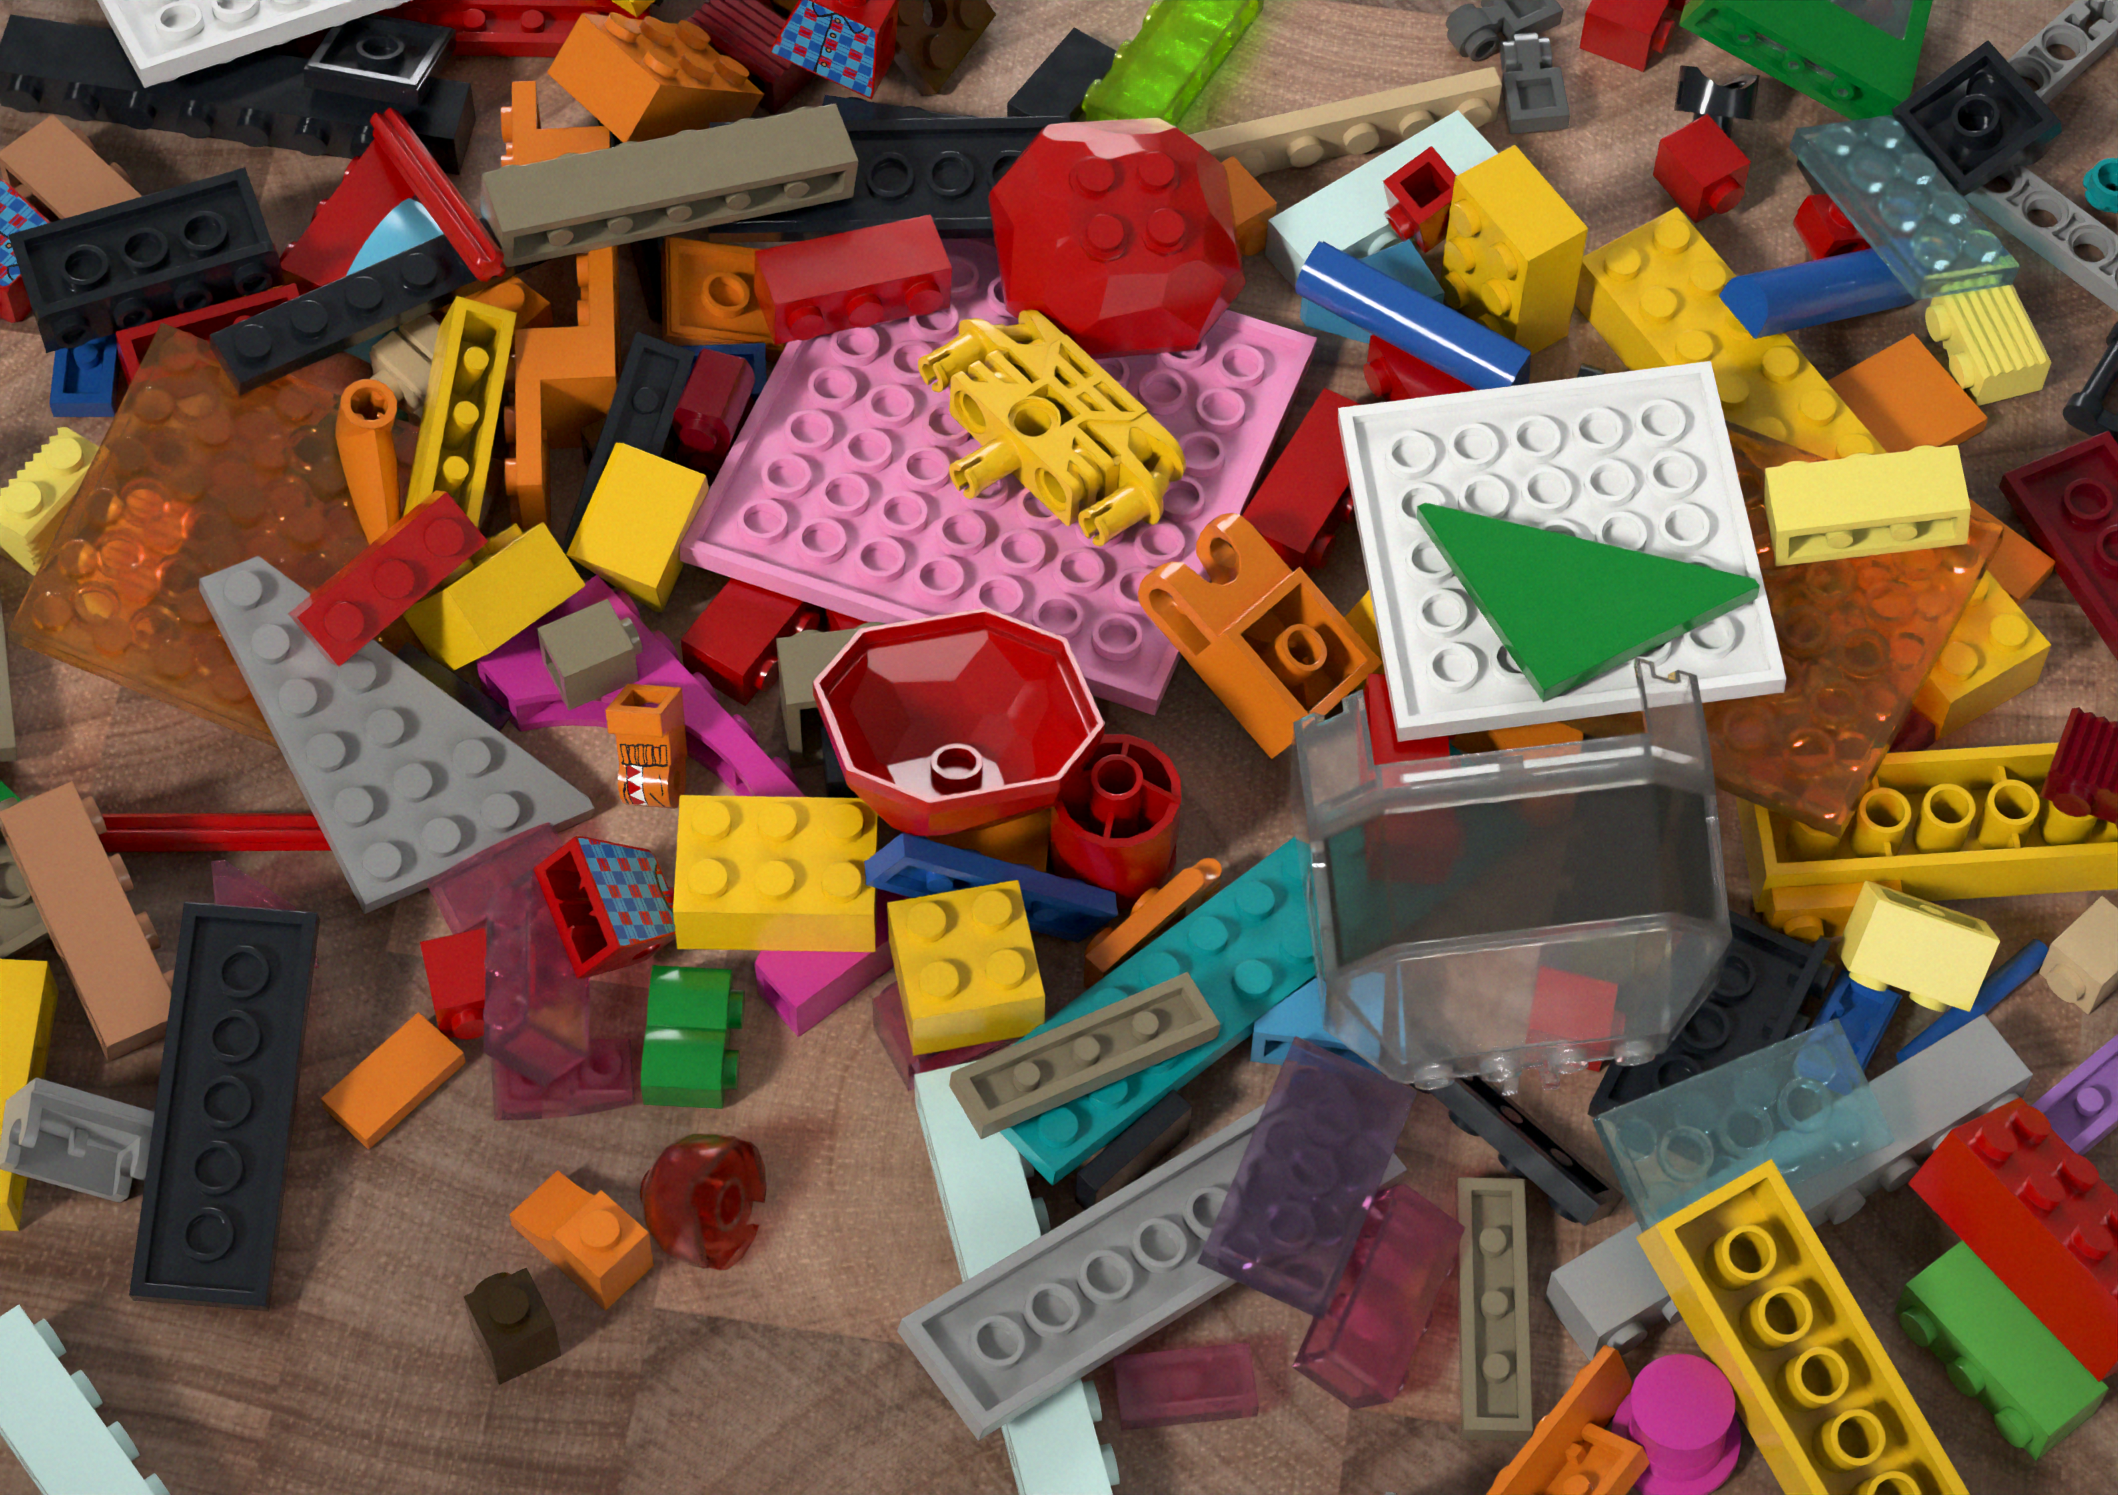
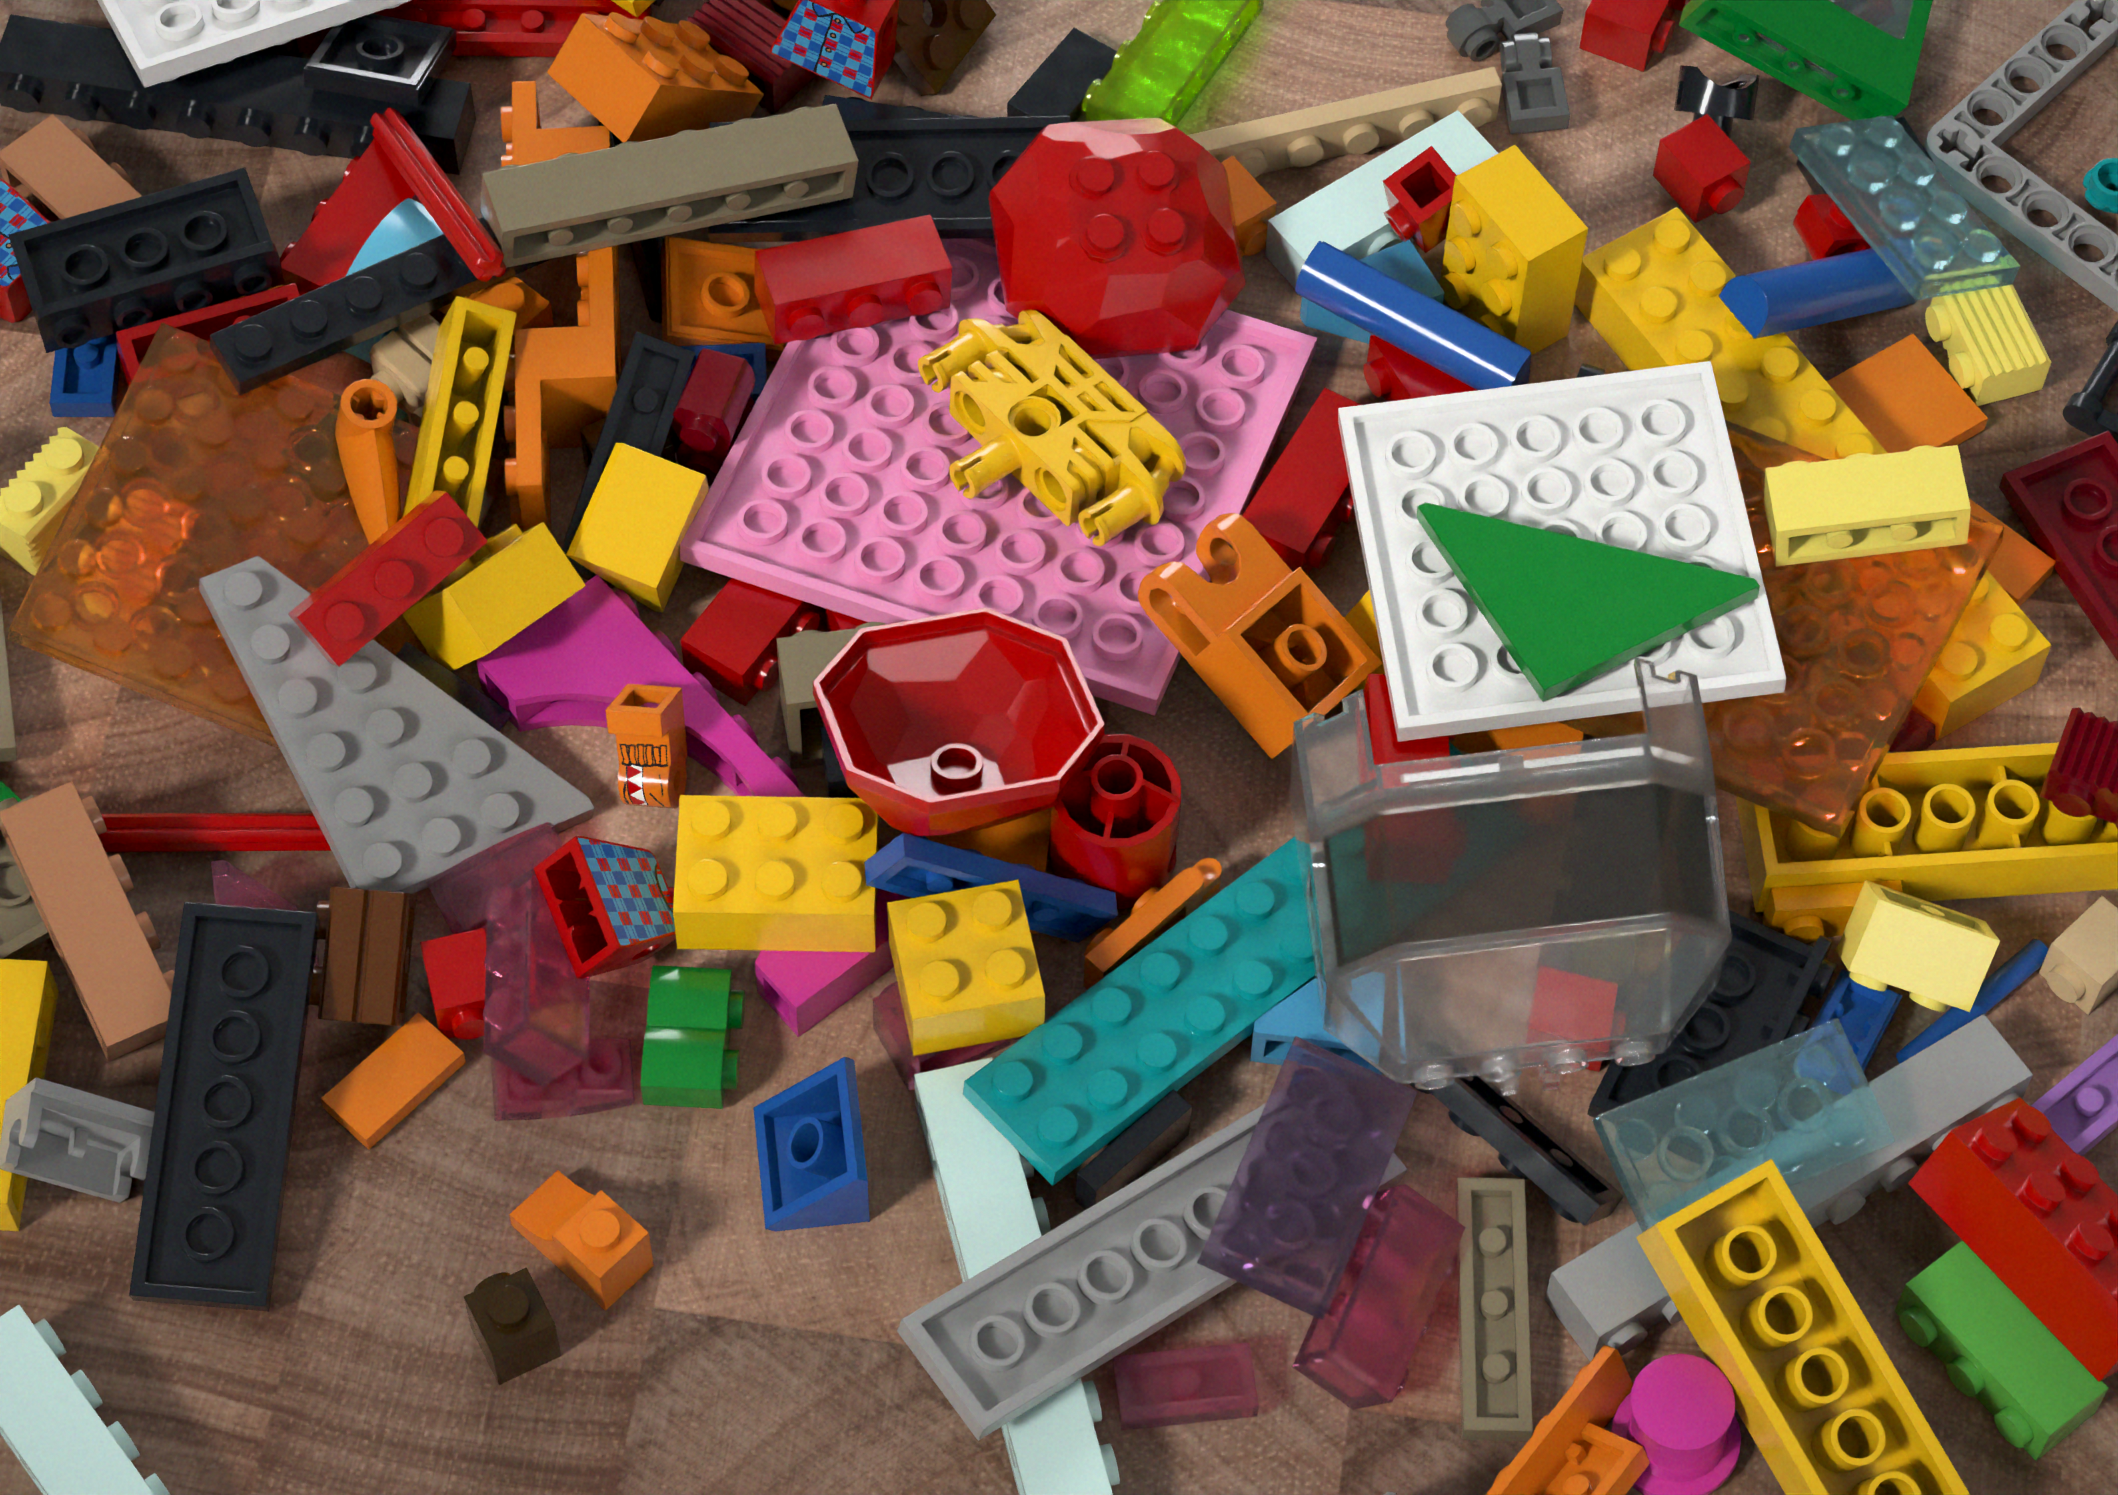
(364, 956): none -> reddish brown brick
(590, 653): dark tan brick -> none
(702, 1198): clear red cylinder -> none
(813, 1152): none -> blue slope
(1084, 1055): dark tan plate -> none
(1978, 120): black slope -> none

